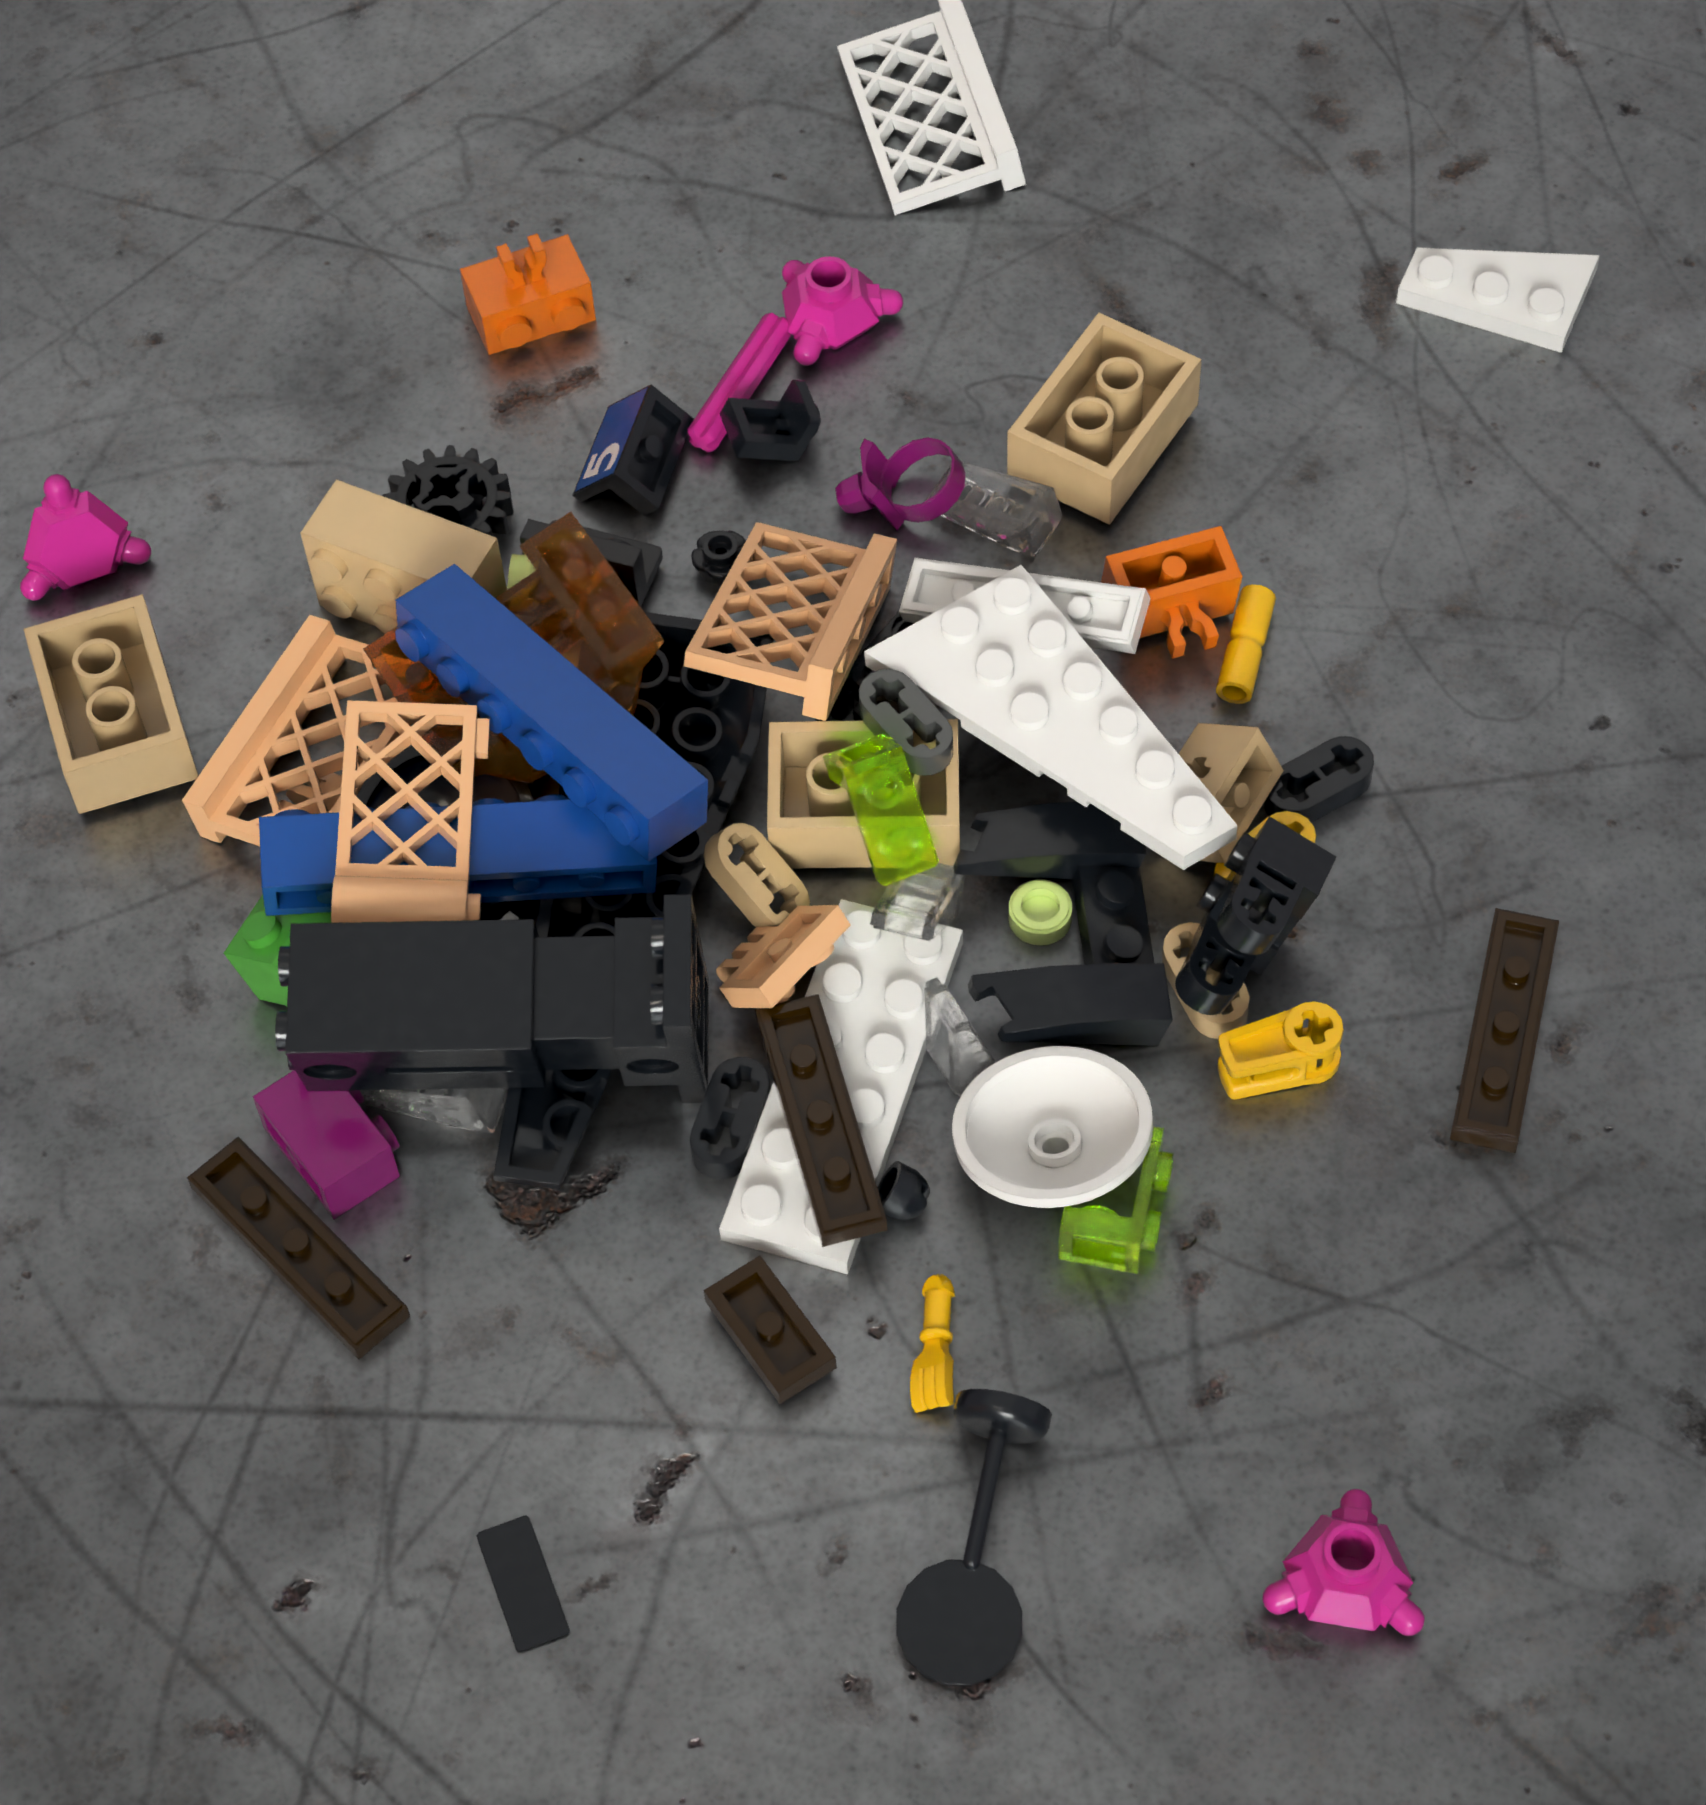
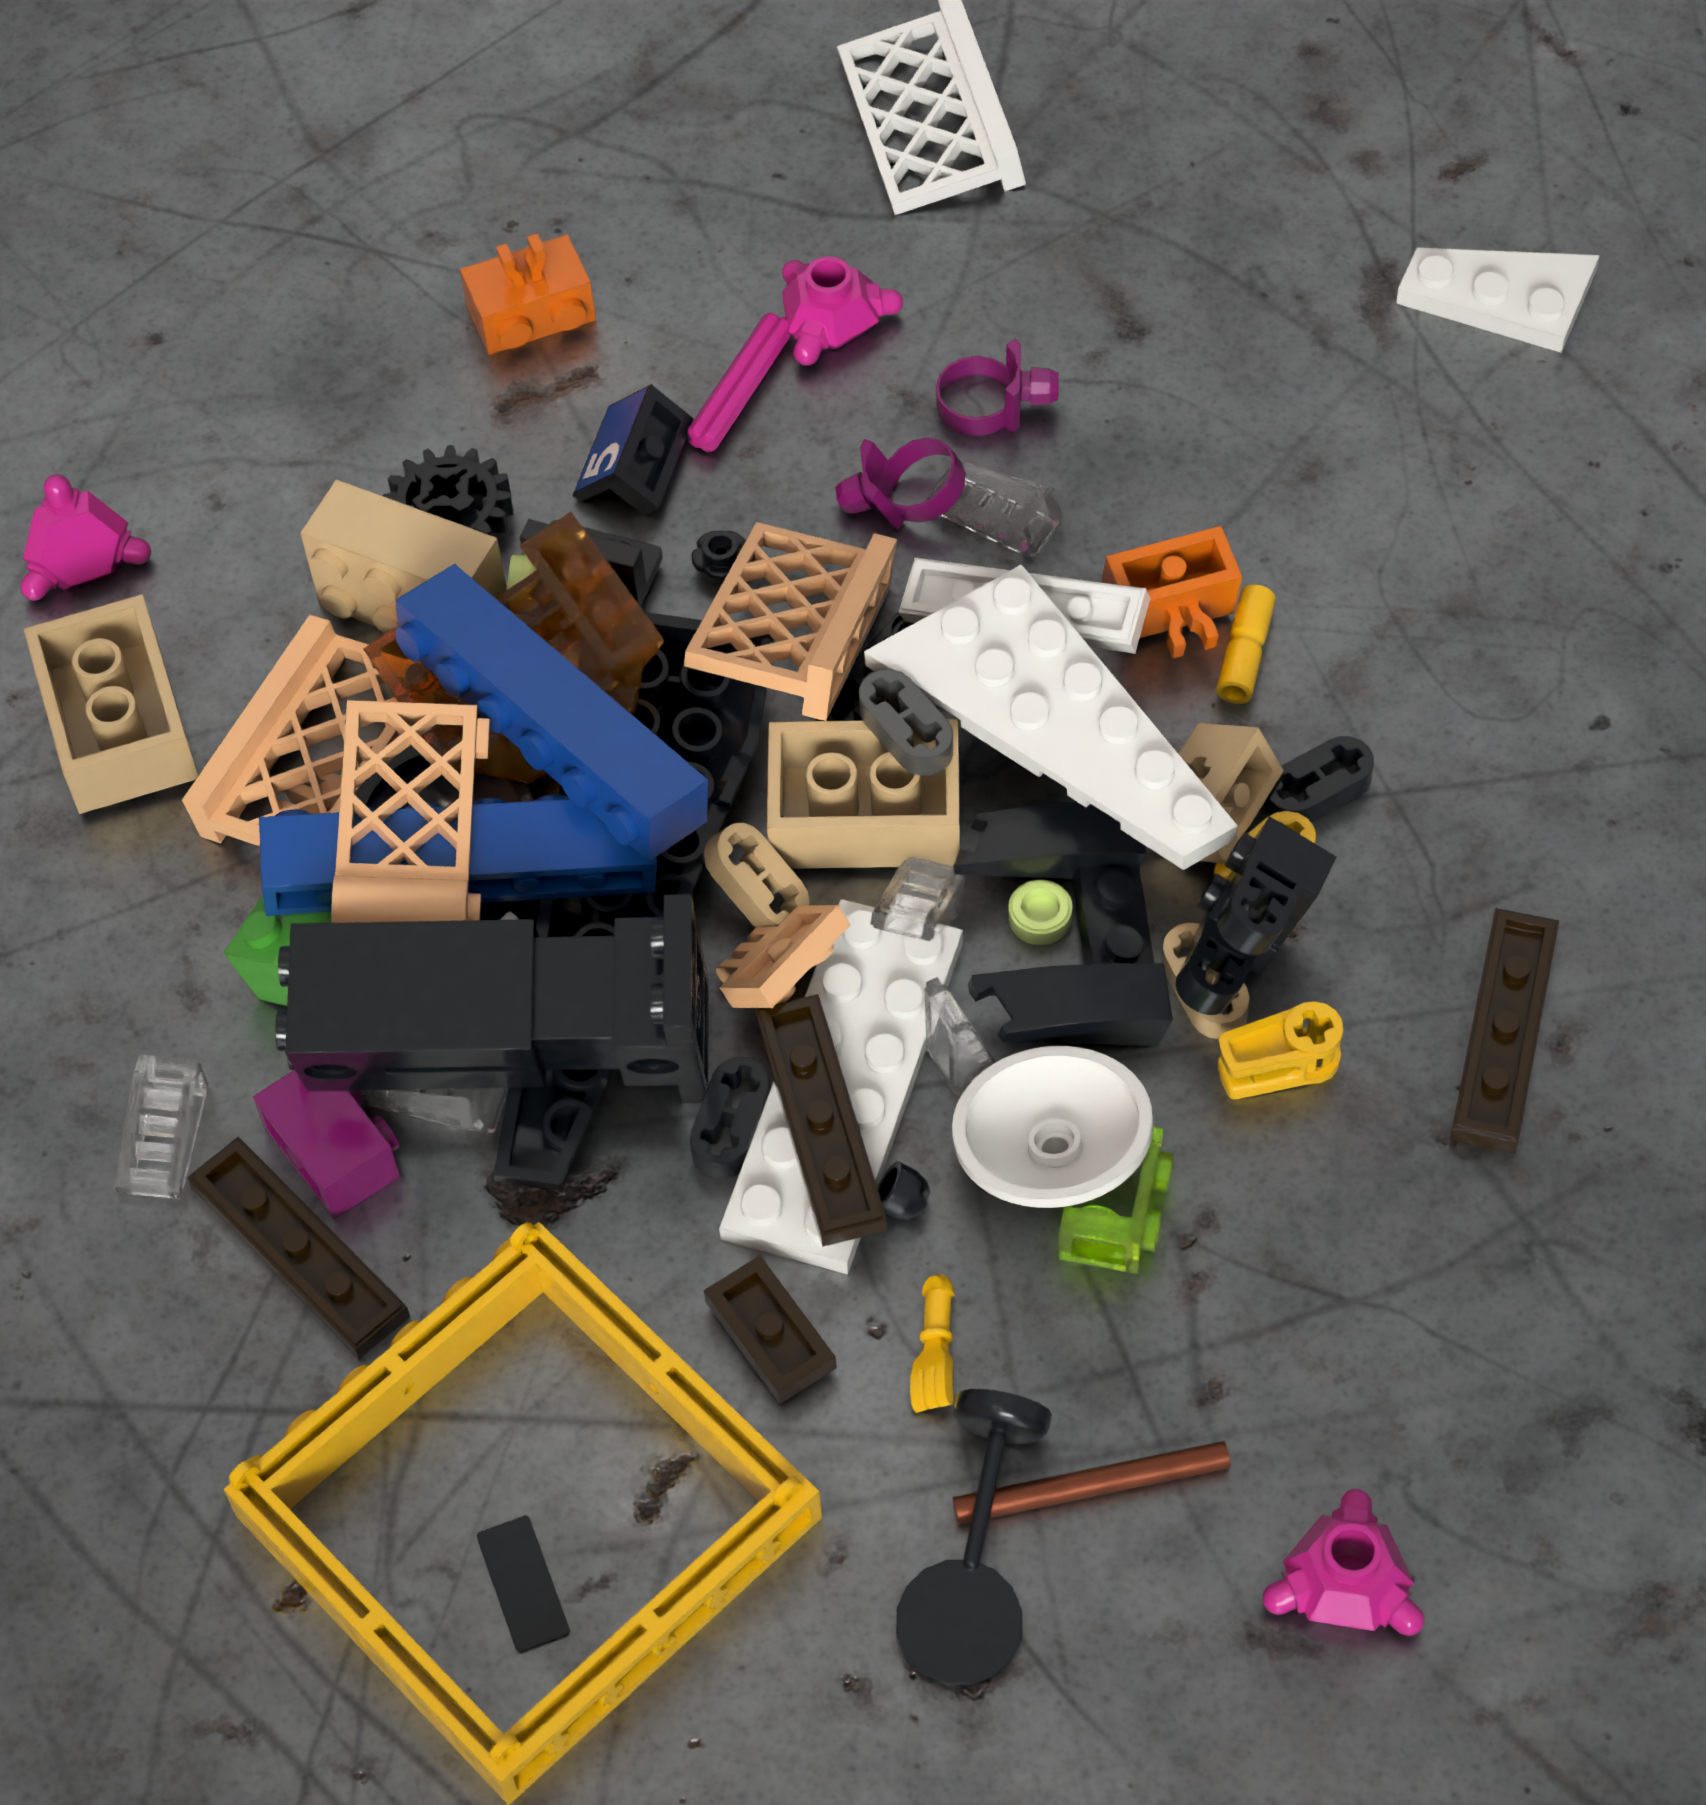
(168, 1086): none -> clear slope
(418, 1358): none -> yellow window
(772, 427): black bracket -> none
(884, 807): clear neon green bracket -> none
(1037, 386): none -> magenta piece
(1099, 1480): none -> copper bar
(1104, 417): tan brick -> none

